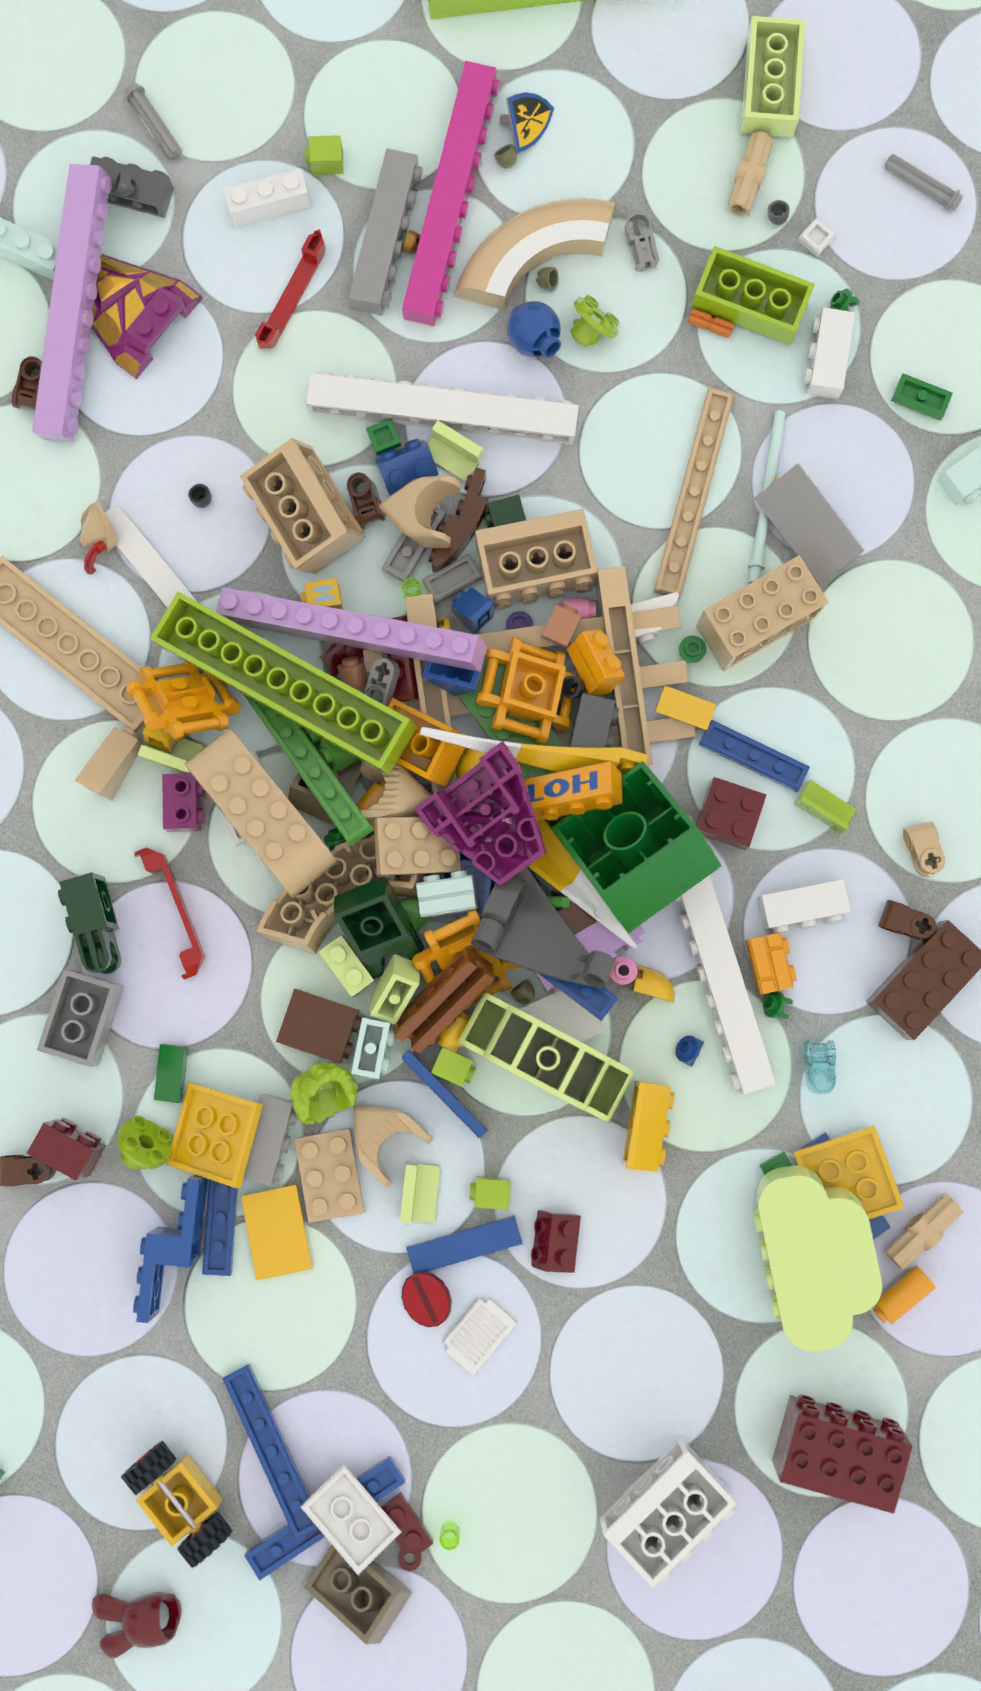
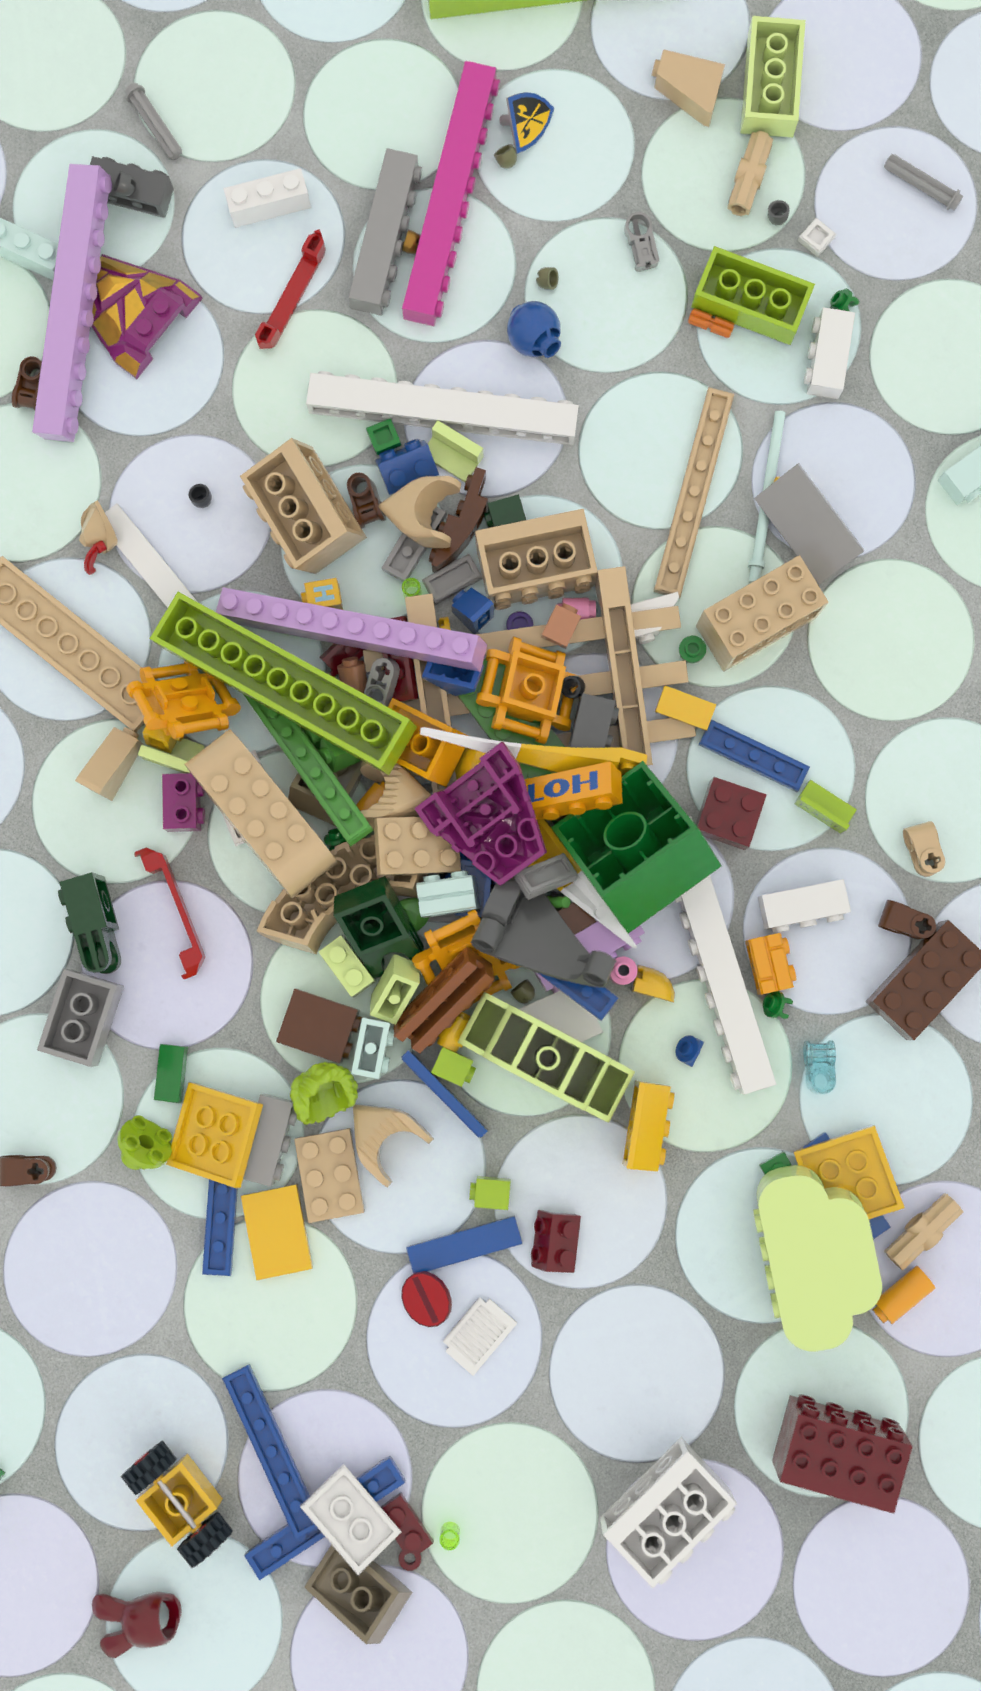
(67, 1148): dark red brick -> none
(171, 1248): blue bracket -> none
(325, 155): lime brick -> none
(419, 1193): yellowish green panel -> none
(531, 240): tan brick -> none
(546, 876): none -> light grey tile
(592, 322): lime plate -> none
(596, 662): light orange brick -> none
(689, 83): none -> tan slope
(921, 396): green plate -> none

